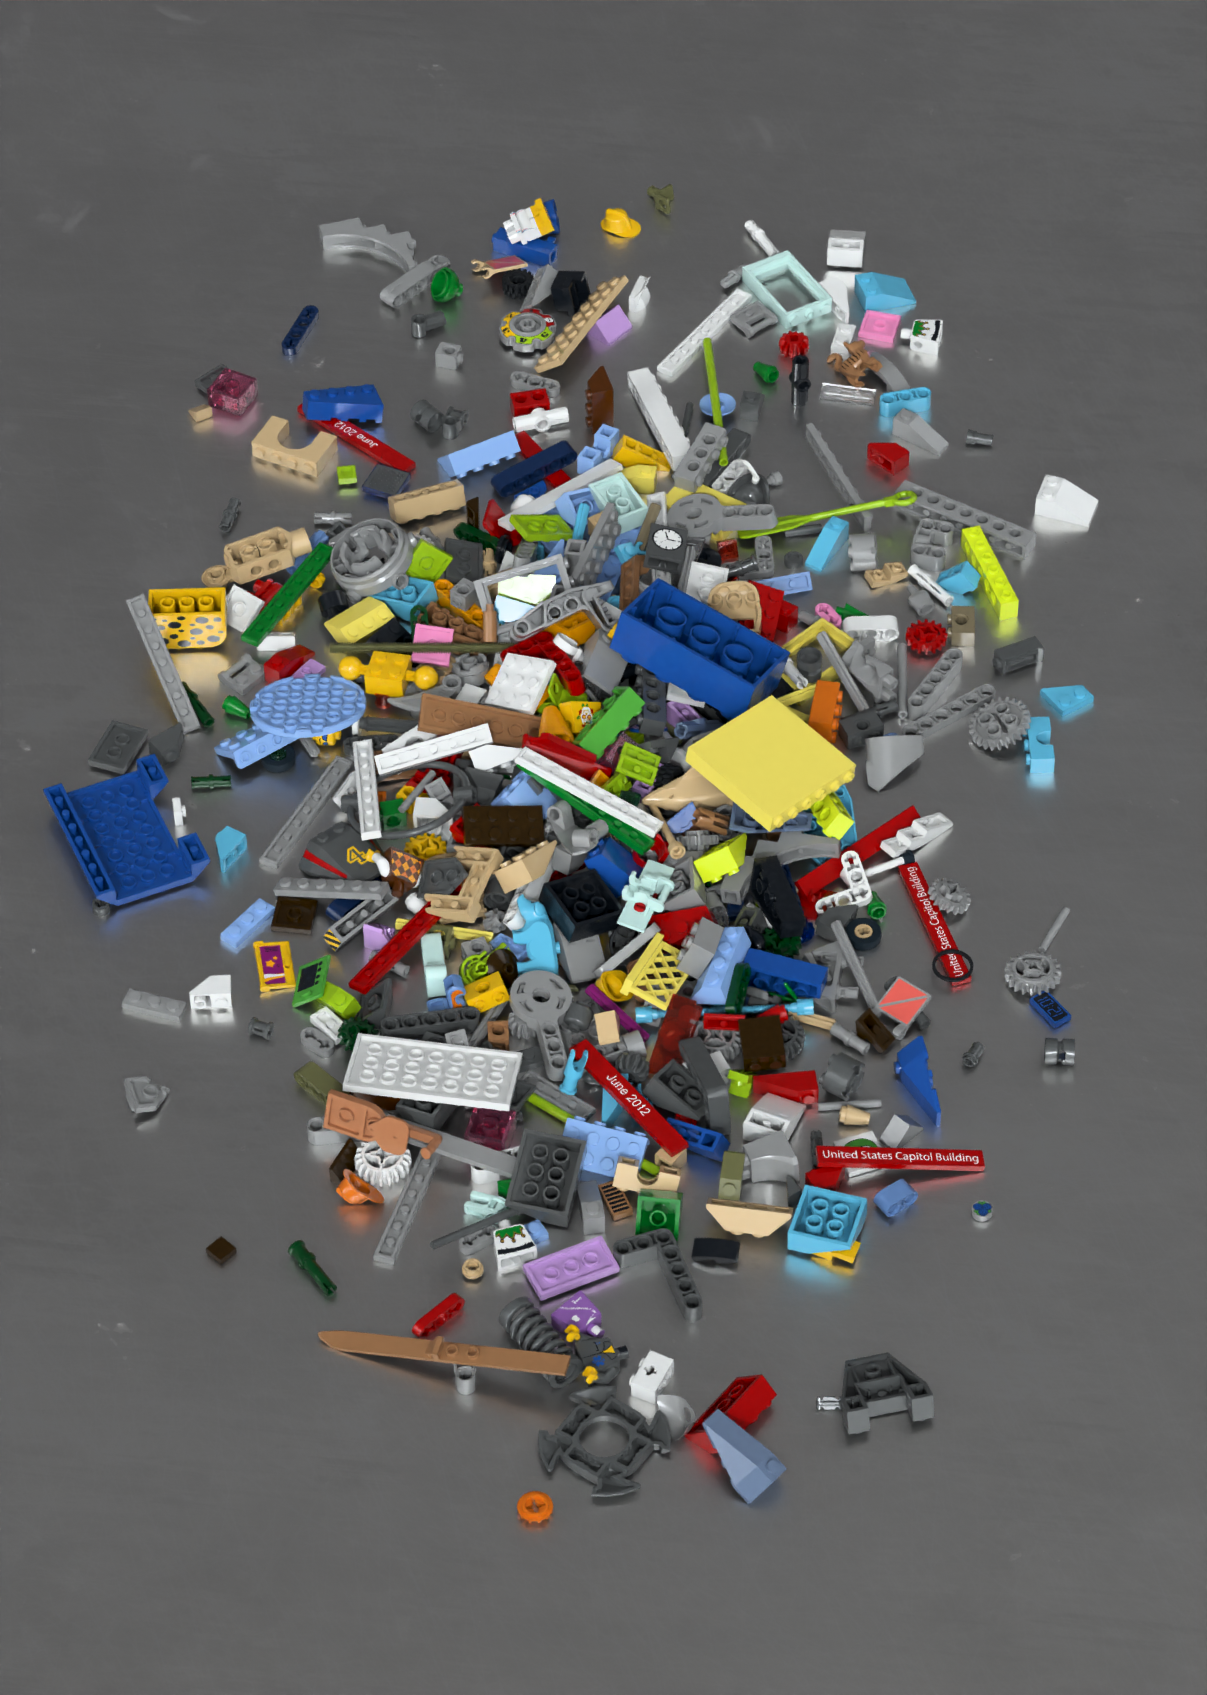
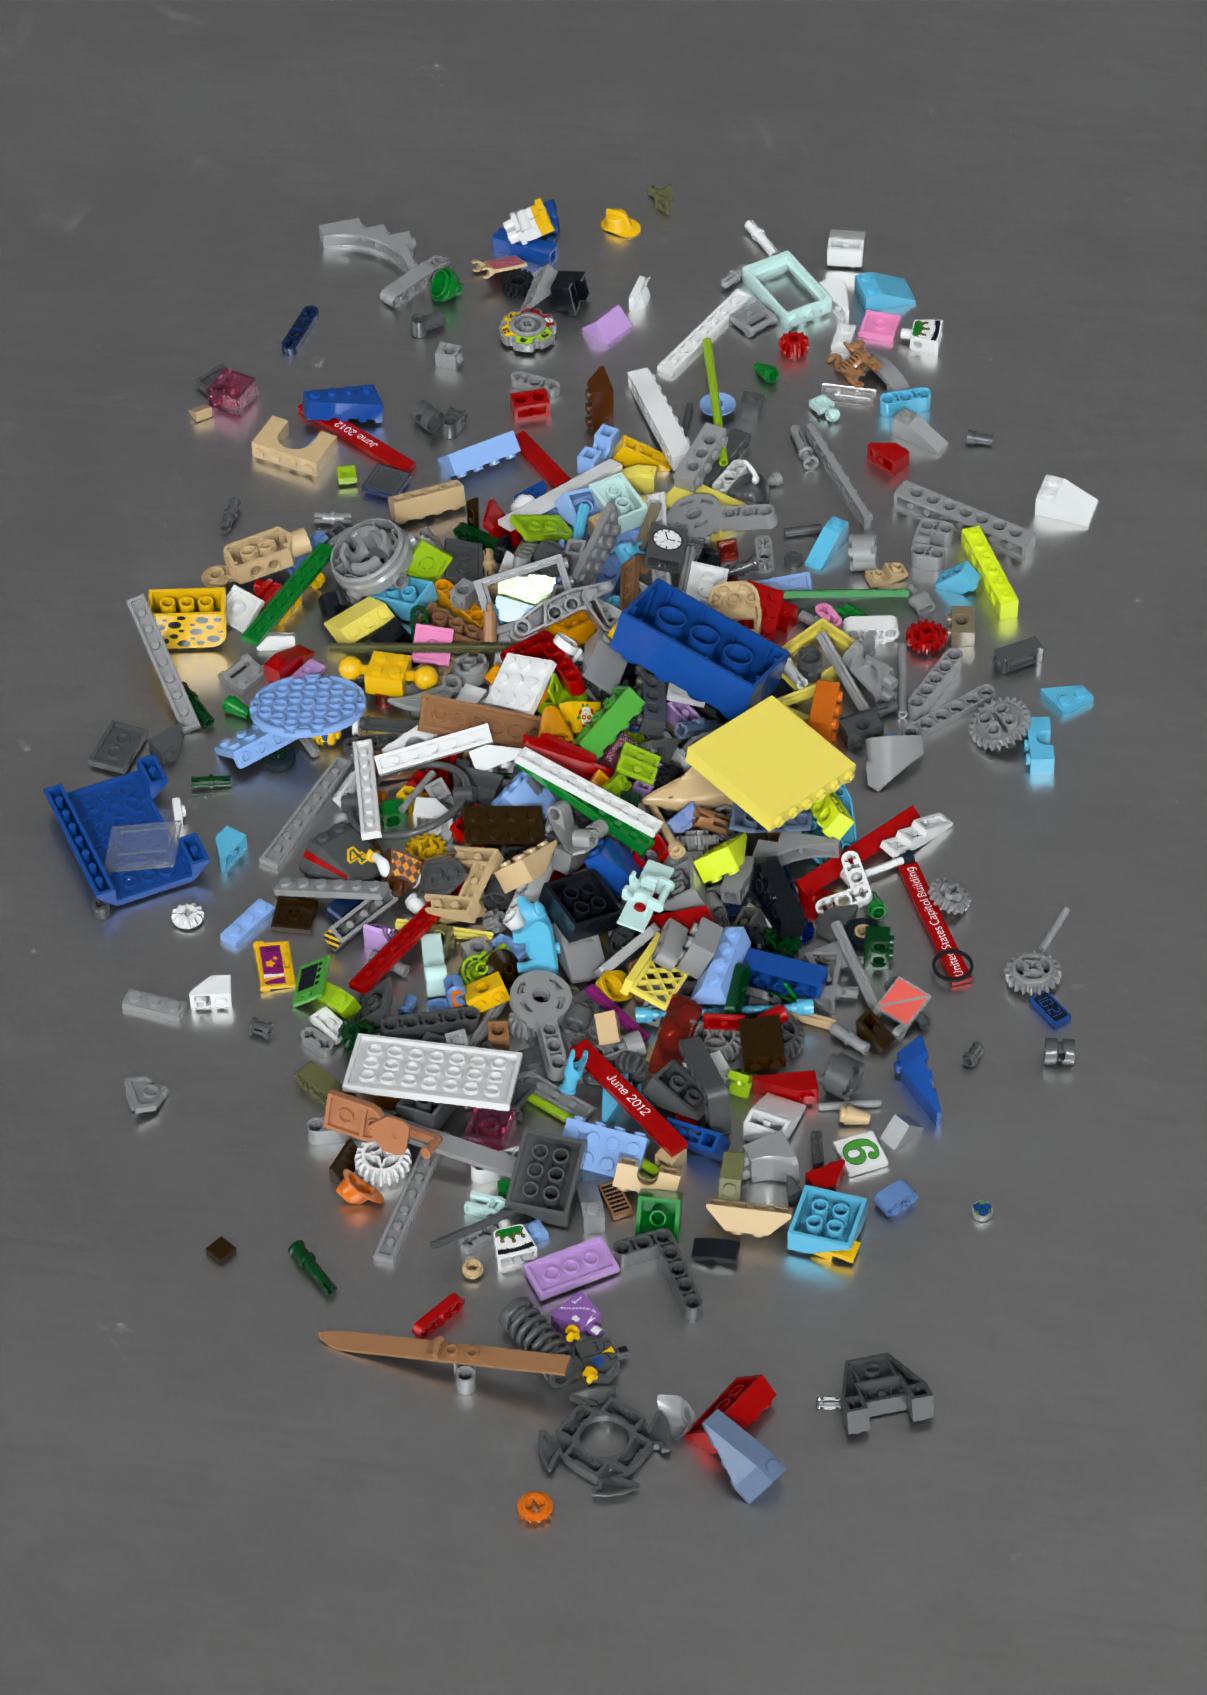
(143, 846): none -> clear piece
(195, 918): none -> white gear
(408, 1005): none -> medium blue pin
(534, 469): dark blue beam -> none
(540, 419): white piece -> none
(547, 549): none -> dark grey tile
(581, 323): tan plate -> none
(651, 1377): white brick -> none
(670, 944): none -> light grey beam
(792, 521): lime piece -> none
(800, 380): black piece -> none
(805, 451): none -> light grey pin
(823, 404): none -> light aqua plate
(845, 593): none -> tile
(877, 947): none -> dark green brick
(899, 1158): red tile -> none
(916, 573): white pin -> none

